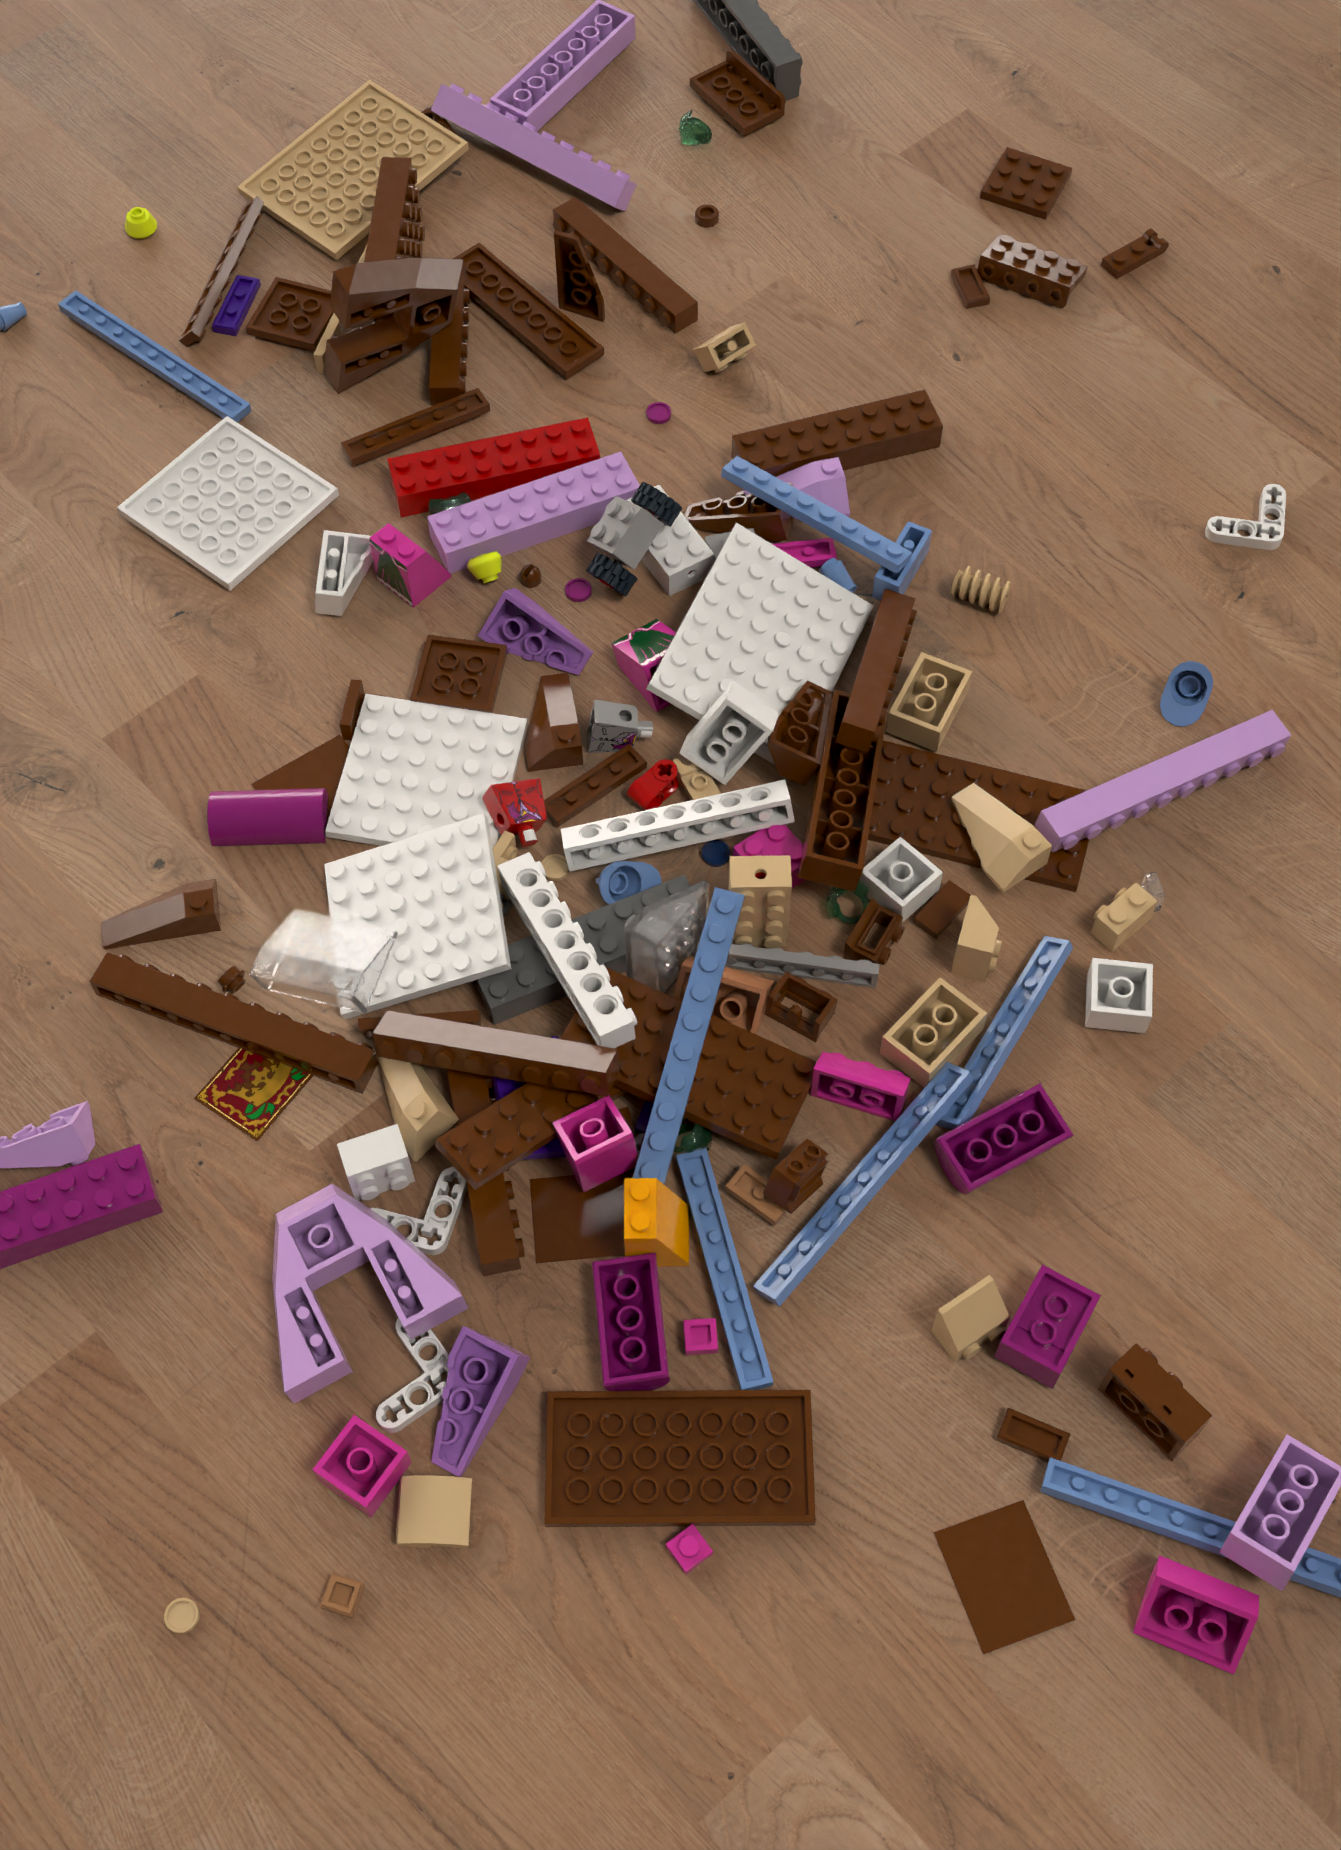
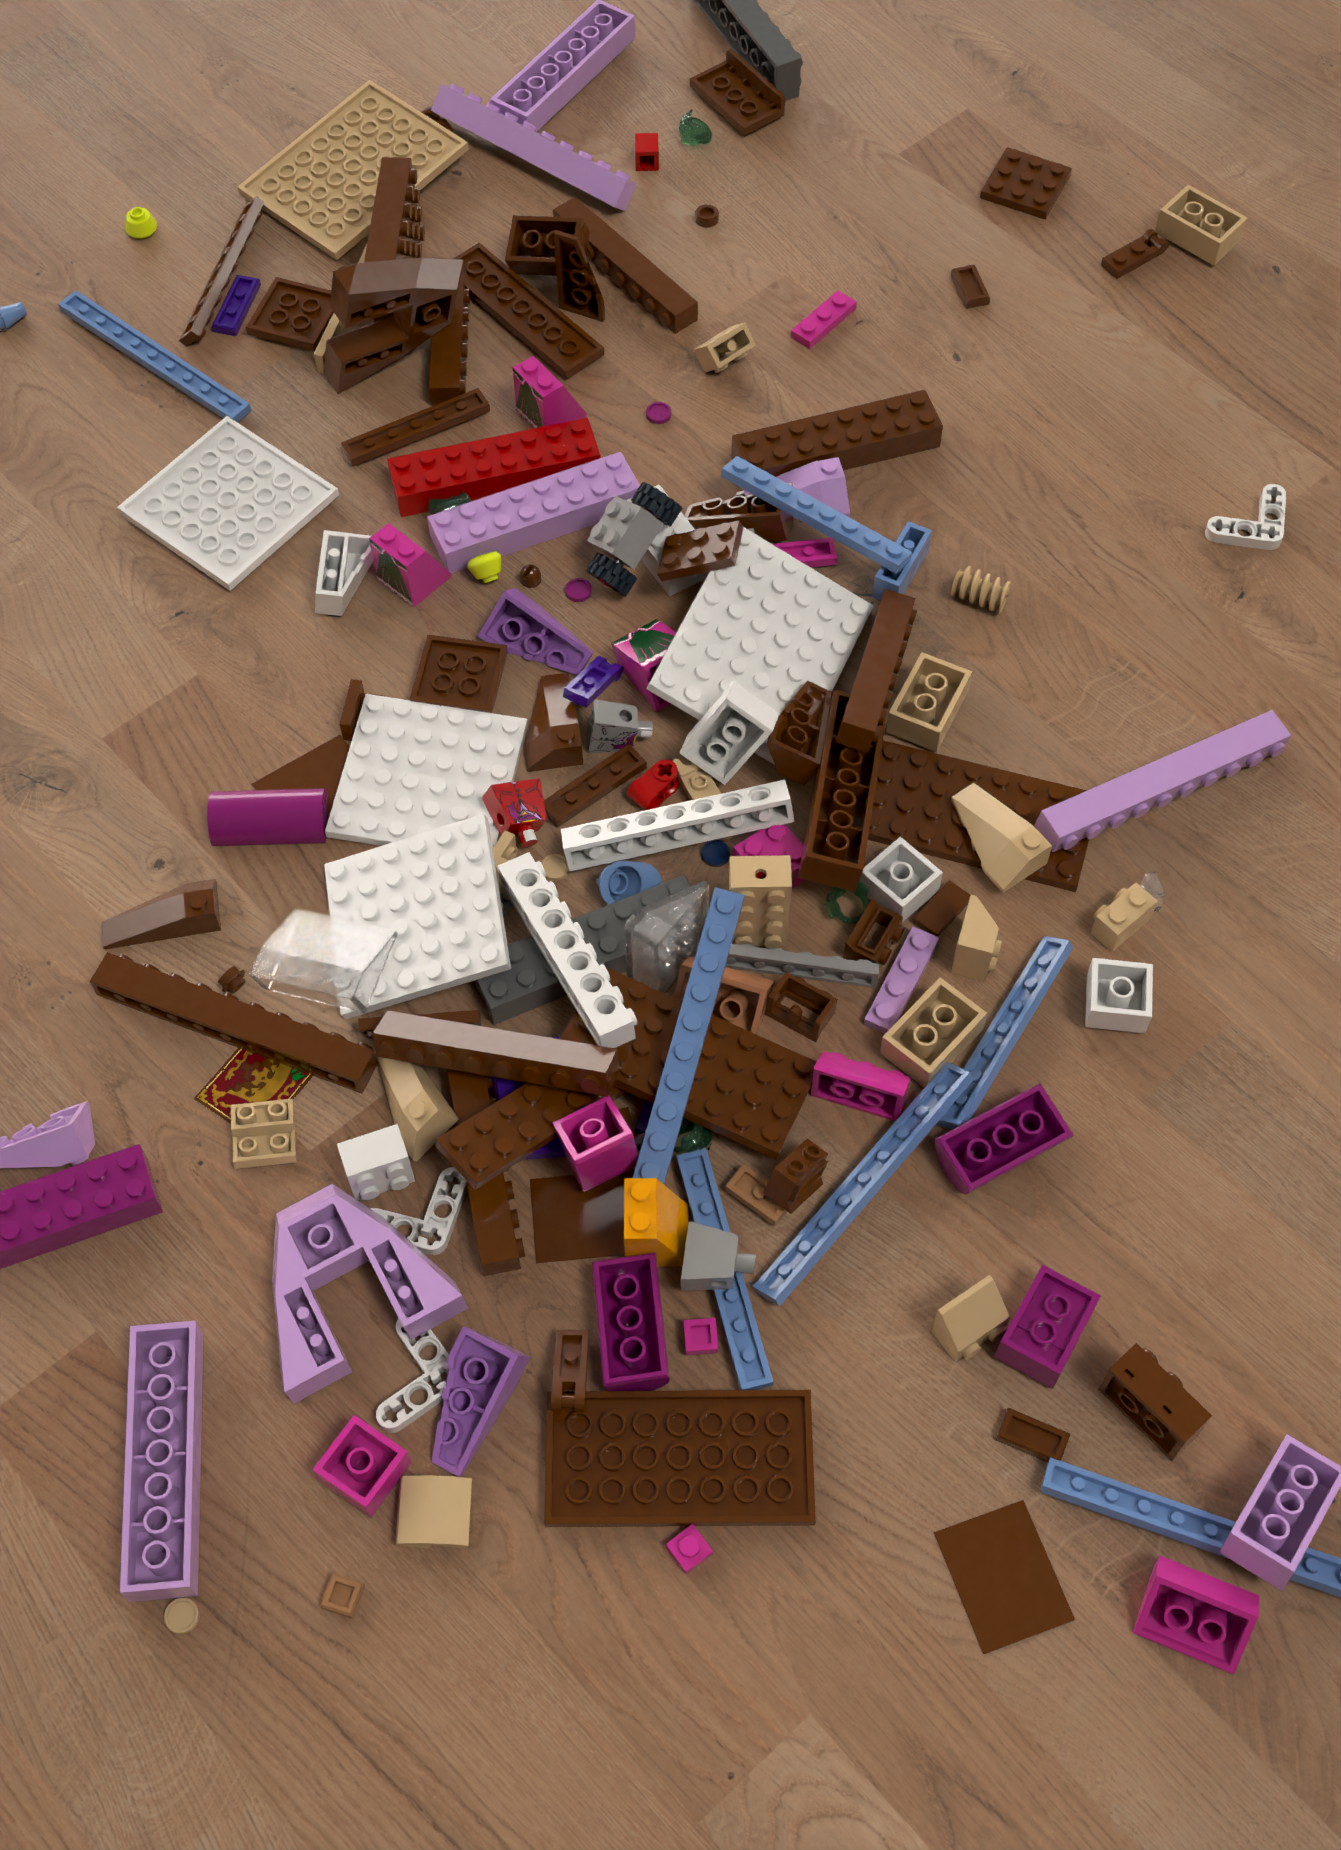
(162, 1462): none -> lavender brick
(263, 1133): none -> tan slope
(532, 242): none -> reddish brown brick
(542, 397): none -> dark pink slope
(570, 1369): none -> reddish brown plate
(592, 681): none -> dark purple plate
(646, 152): none -> red brick
(700, 551): none -> reddish brown plate
(712, 1259): none -> light grey torso
(823, 319): none -> dark pink plate
(836, 571): medium blue cone -> none
(901, 980): none -> lavender plate
(1030, 270): reddish brown bracket -> none
(1186, 693): medium blue piece -> none
(1201, 225): none -> tan brick

